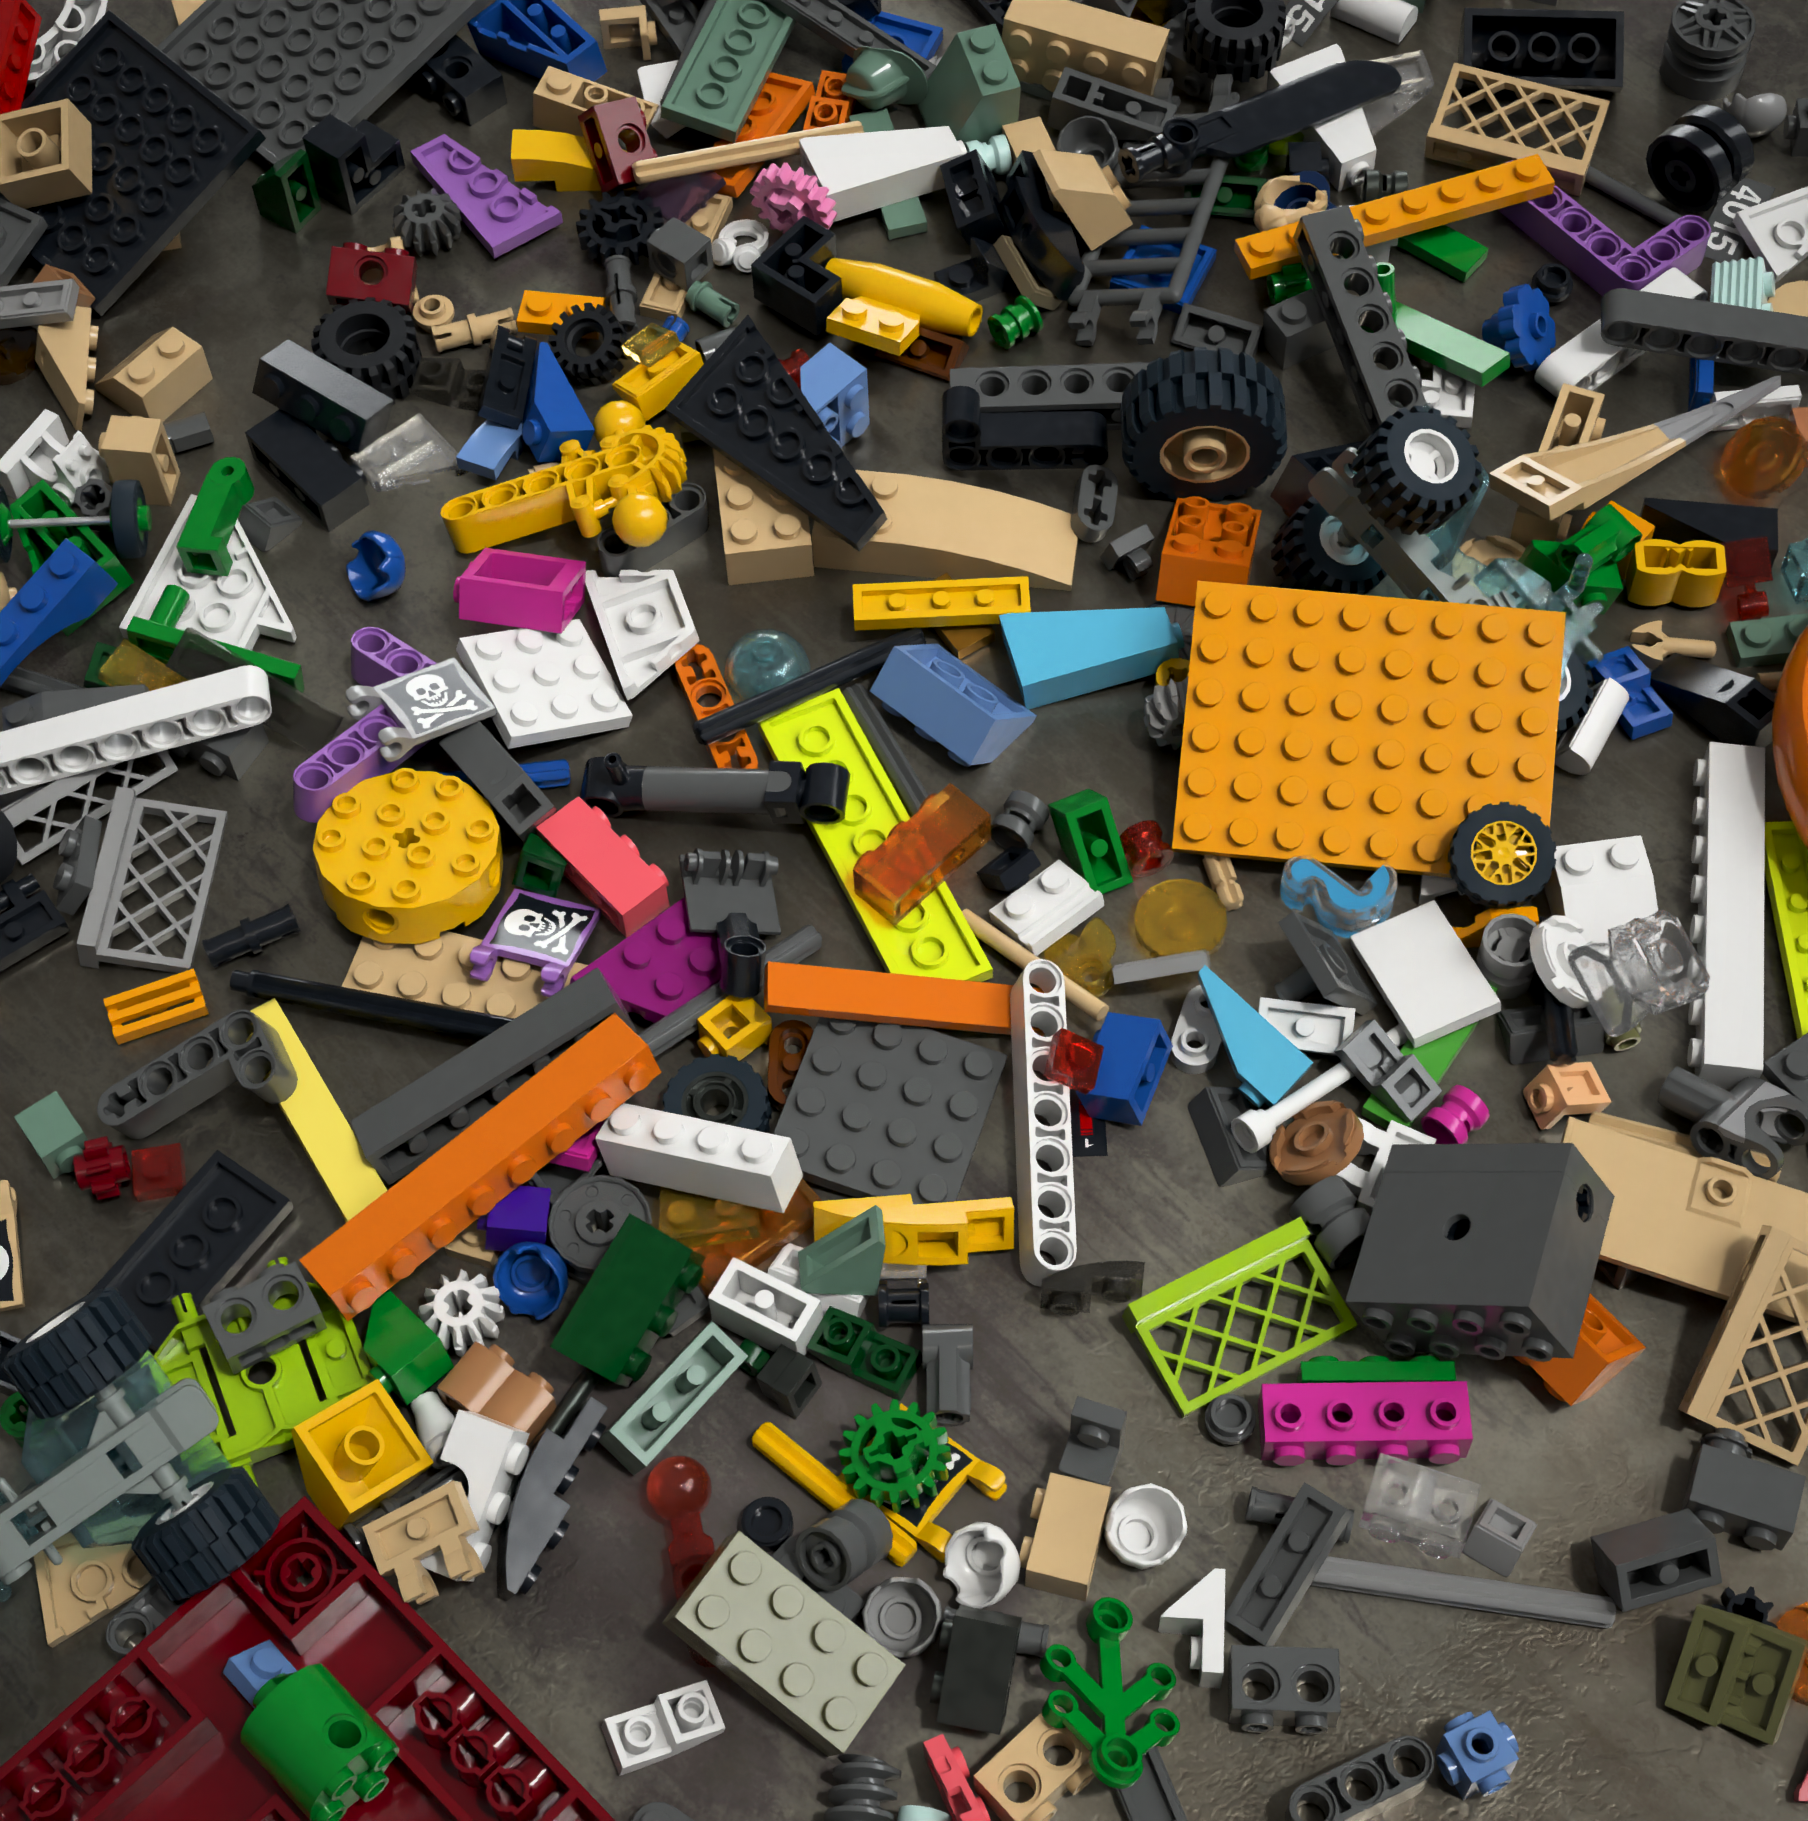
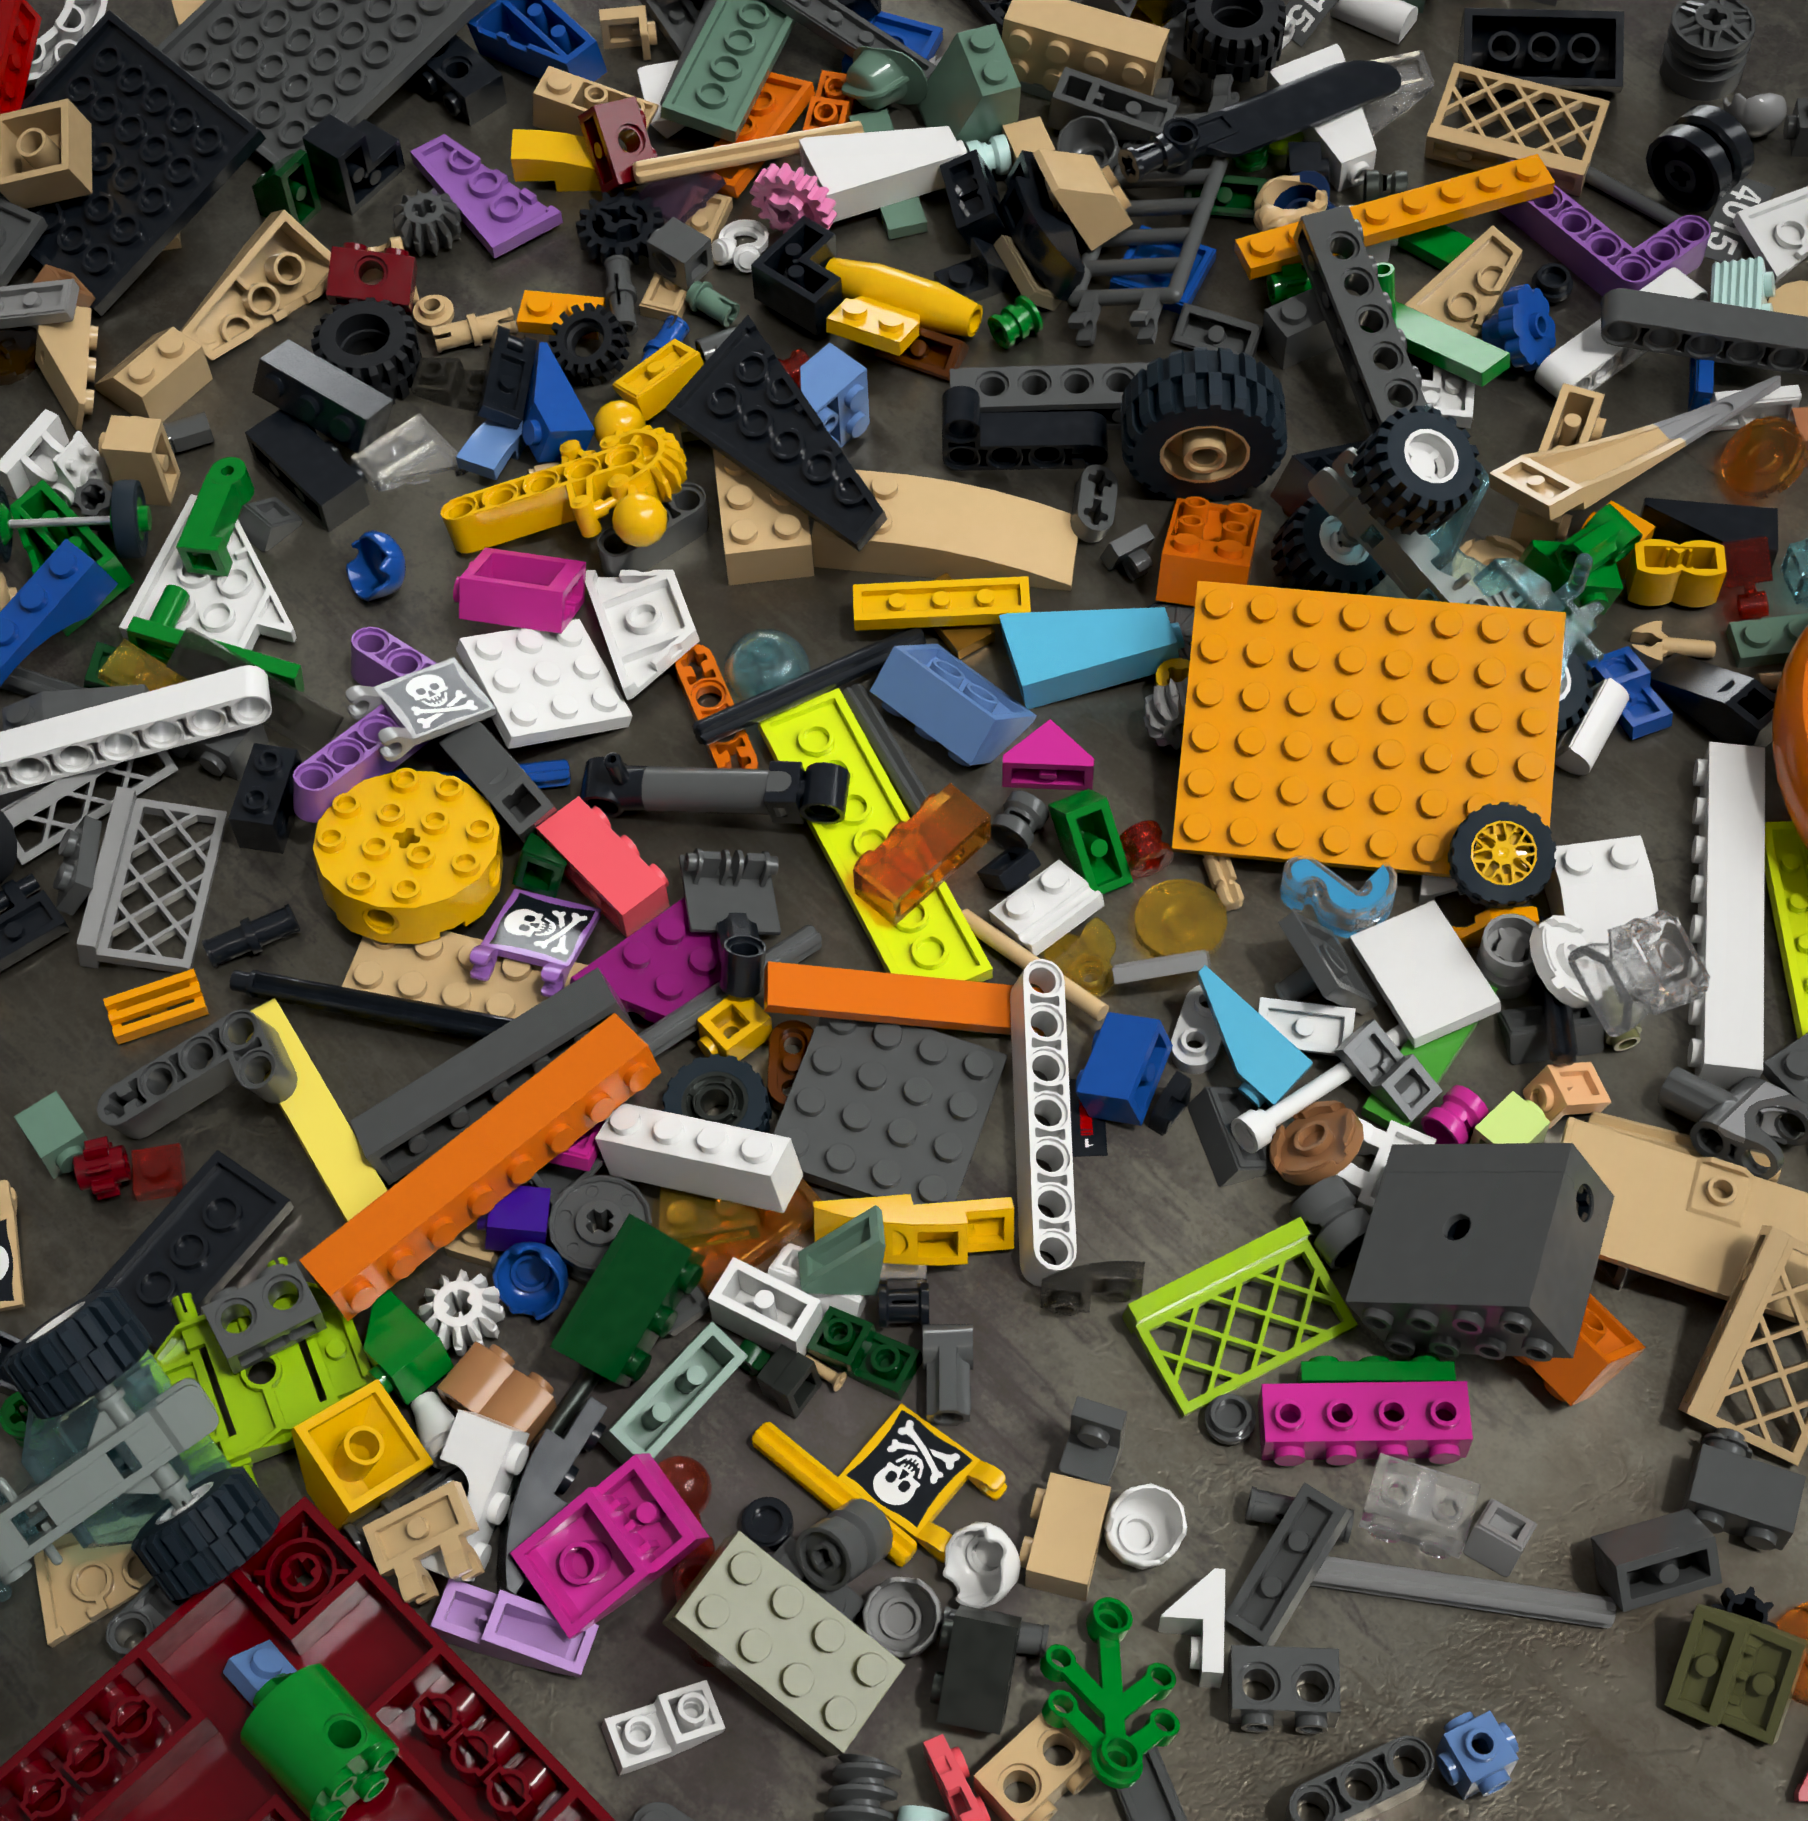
(263, 284): none -> tan wedge
(264, 800): none -> black brick
(509, 1629): none -> lavender slope
(609, 1544): none -> dark pink slope
(650, 344): clear yellow tile -> none
(836, 1379): none -> tan piece
(895, 1432): green gear -> none
(1048, 761): none -> dark pink slope
(1073, 1061): clear red plate -> none
(1171, 1103): none -> black tile
(1471, 284): none -> tan wing
(1512, 1122): none -> yellowish green brick

